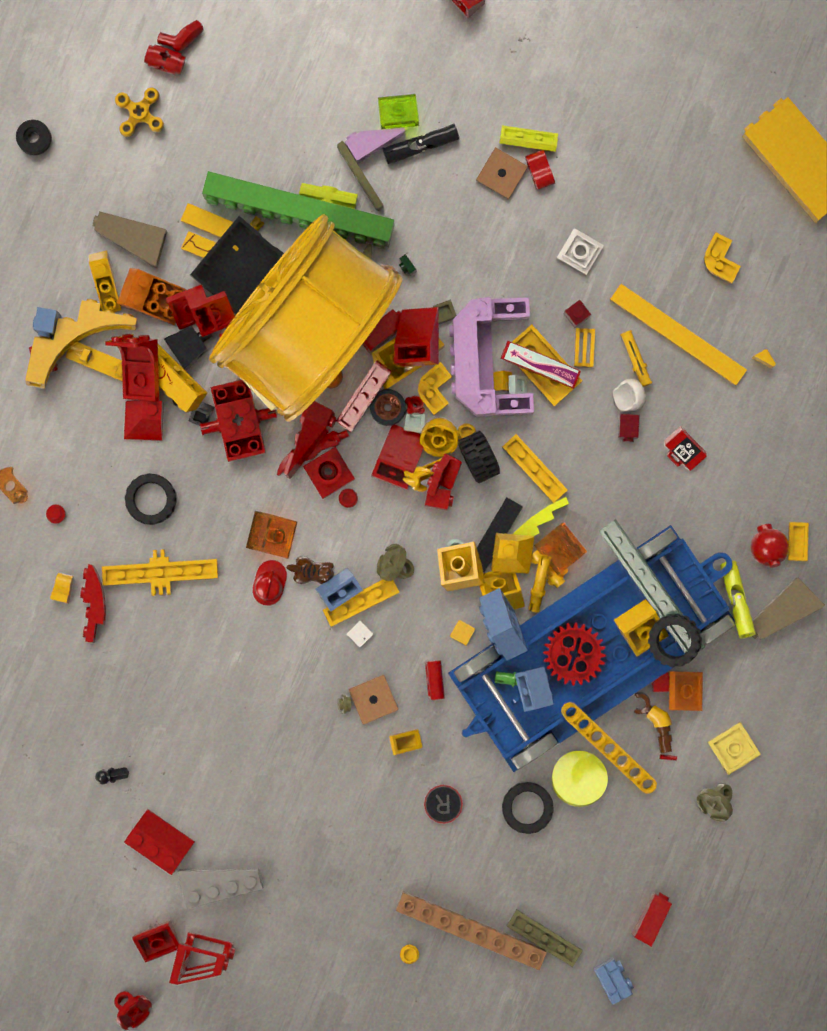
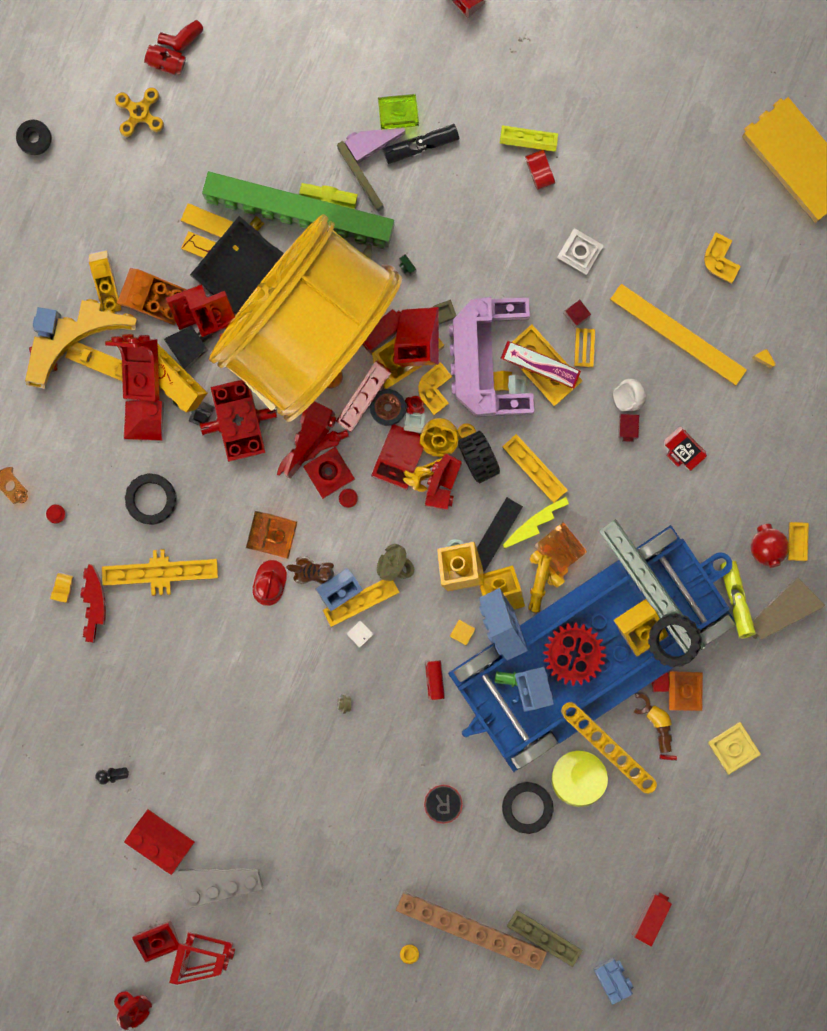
(133, 236): dark tan slope -> none
(373, 699): medium nougat tile -> none
(405, 742): yellow slope -> none
(501, 173): medium nougat tile -> none
(512, 553): yellow slope -> none
(643, 379): yellow pin -> none
(716, 803): olive tile -> none

